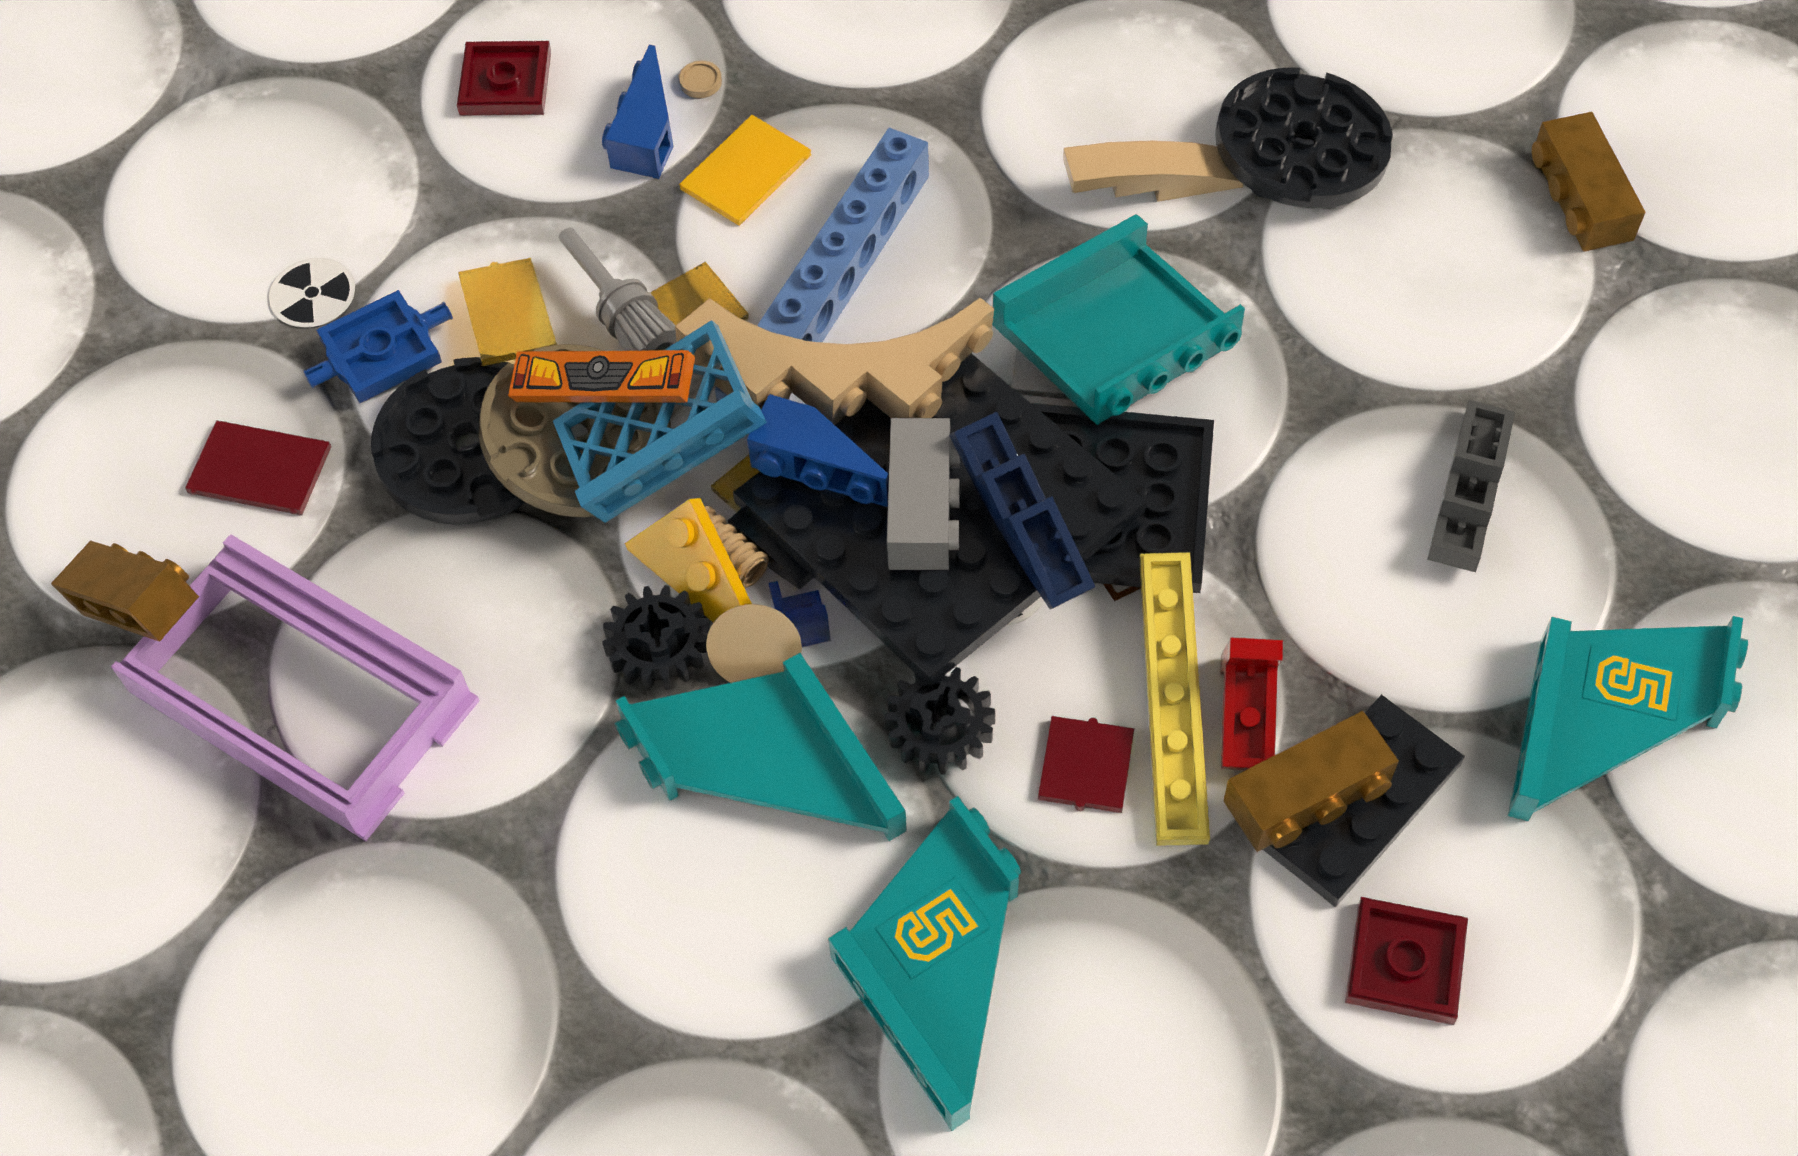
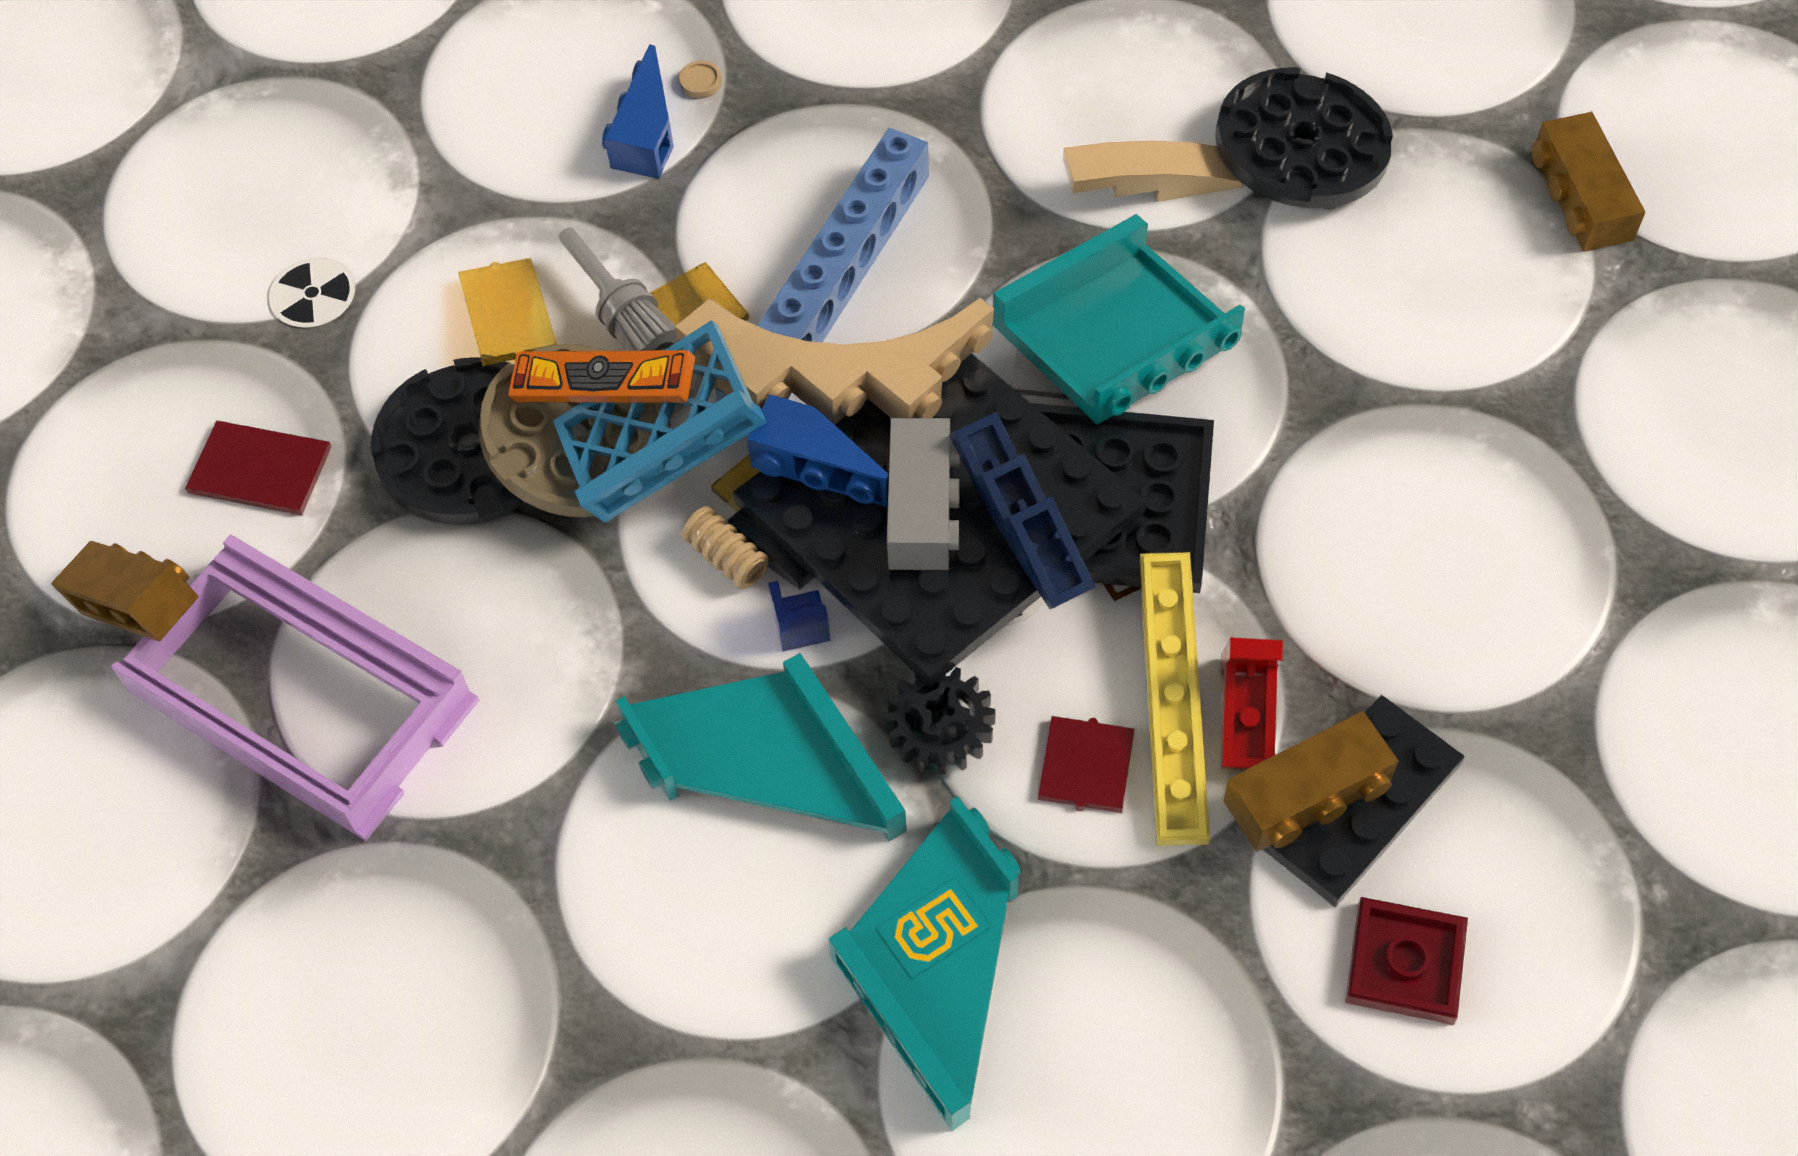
(378, 346): blue plate -> none
(504, 78): dark red tile -> none
(632, 641): black gear -> none
(692, 558): yellow wing -> none
(745, 169): yellow piece -> none
(751, 642): tan sticker -> none
(1471, 486): dark grey slope -> none
(1617, 696): teal piece -> none

